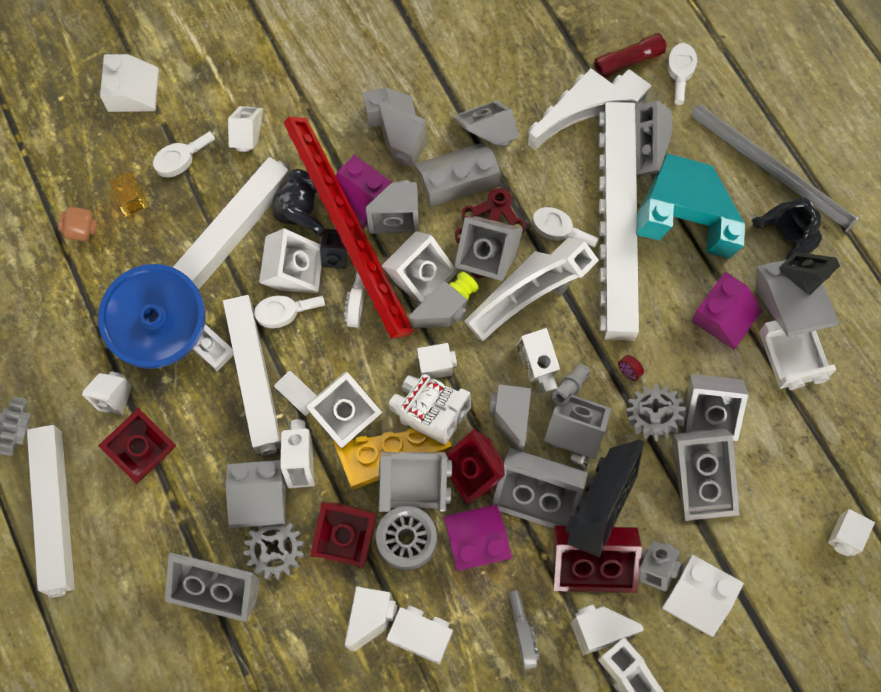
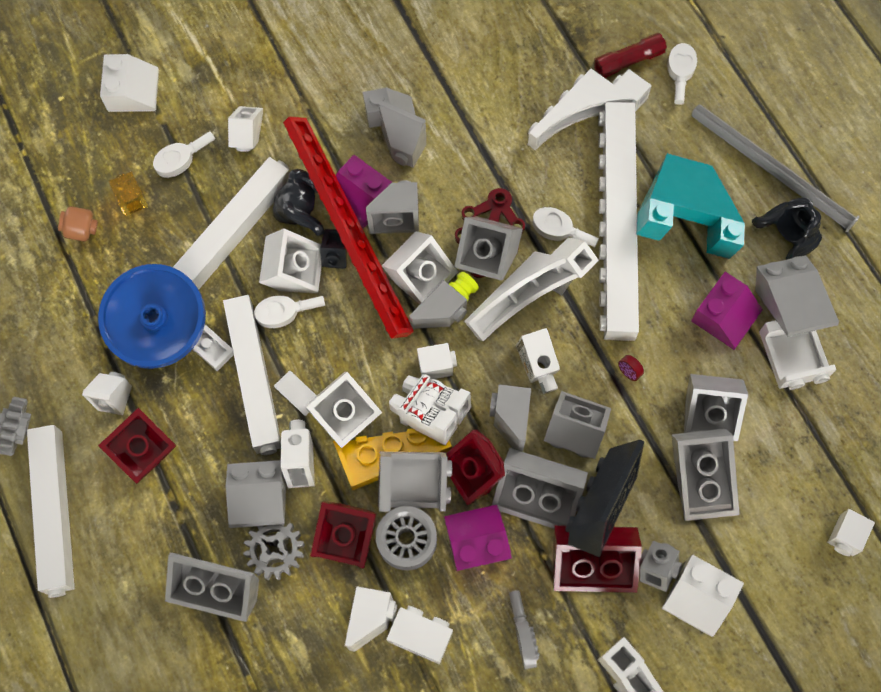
(354, 303): white piece -> none
(458, 174): light grey slope -> none
(491, 122): light grey slope -> none
(571, 385): light grey pin -> none
(581, 461): white piece -> none
(602, 628): white slope -> none
(653, 135): light grey slope -> none
(668, 409): light grey gear -> none
(809, 270): pearl dark grey slope -> none

